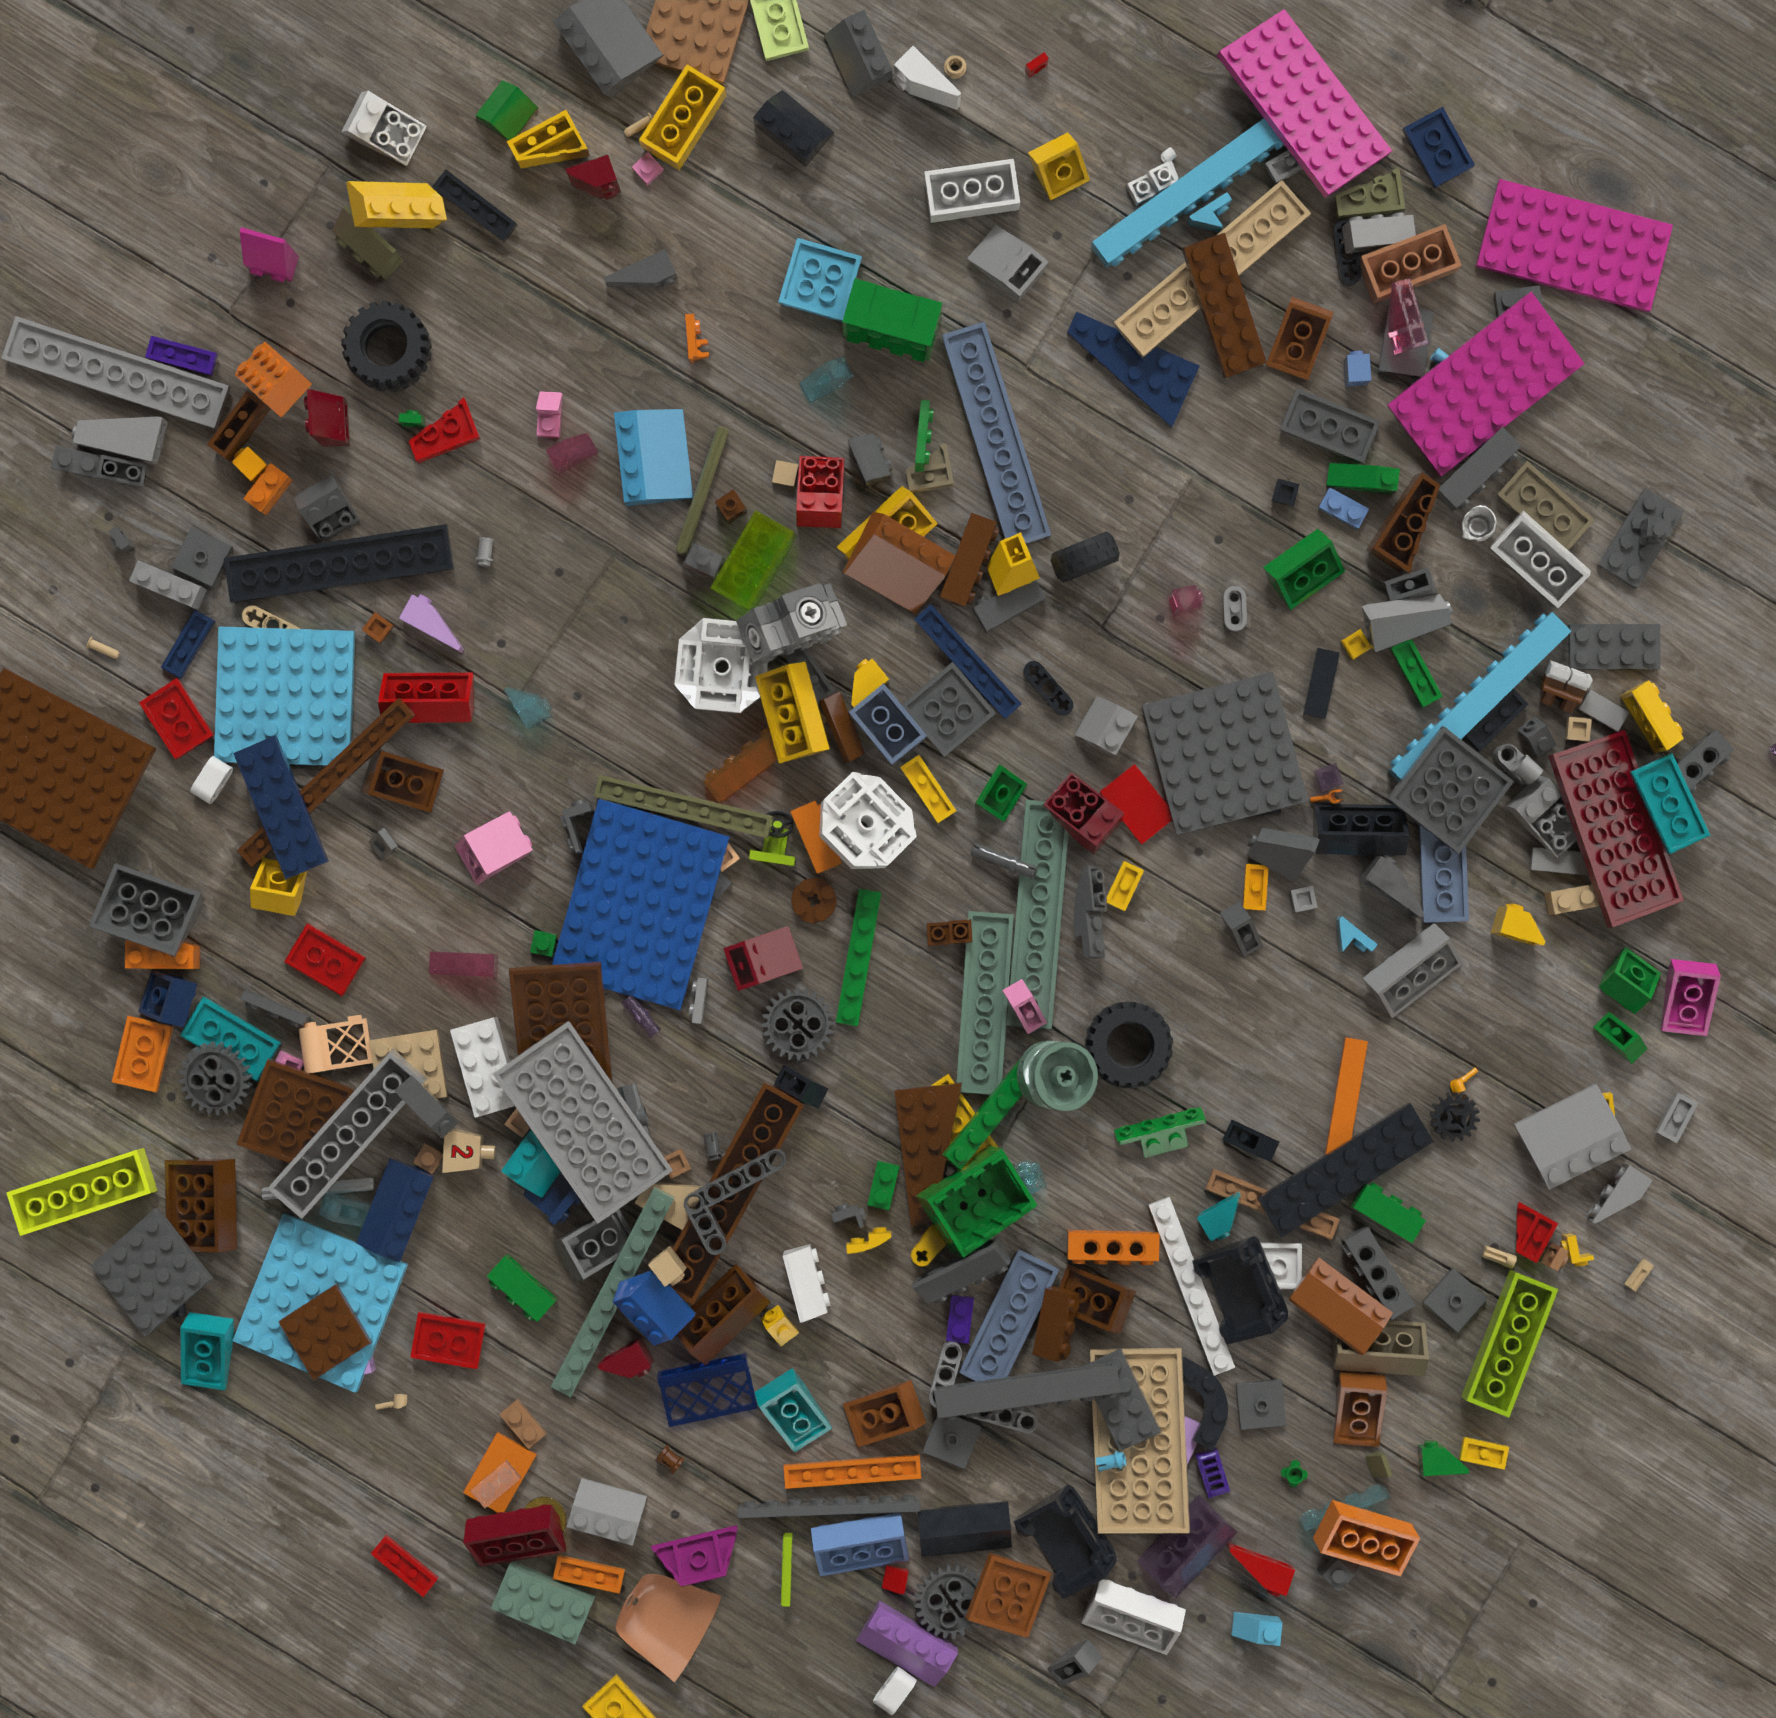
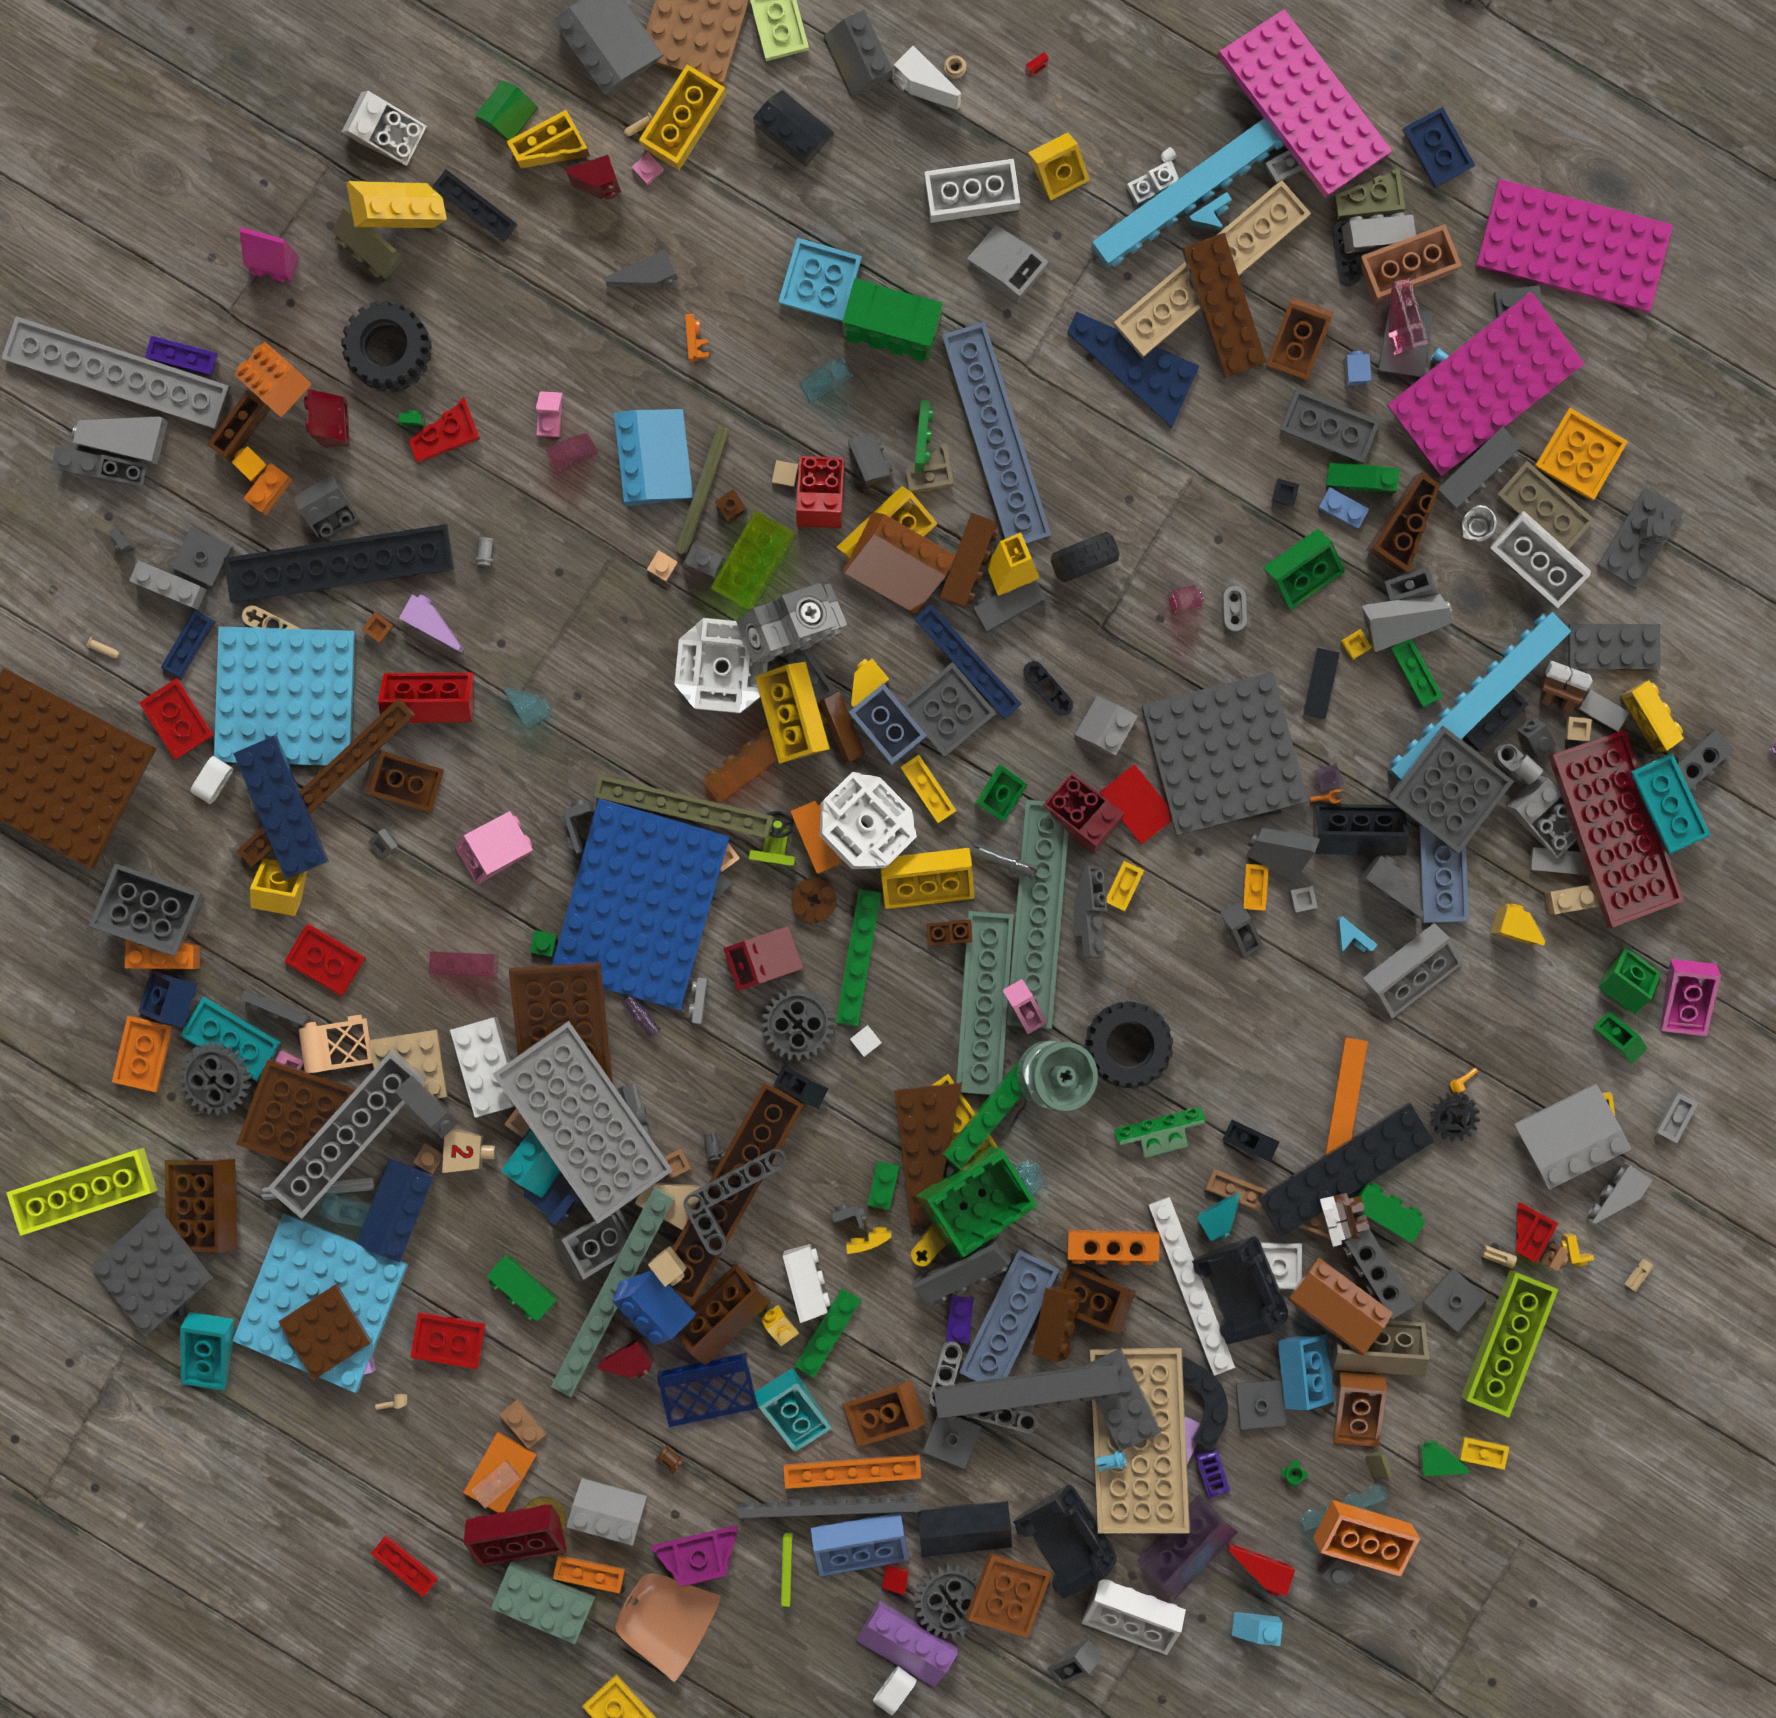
(662, 566): none -> light nougat plate
(828, 1332): none -> green plate
(865, 1040): none -> white tile
(928, 878): none -> yellow slope
(1305, 1371): none -> dark azure slope
(1340, 1219): none -> reddish brown hips
(1581, 454): none -> light orange plate

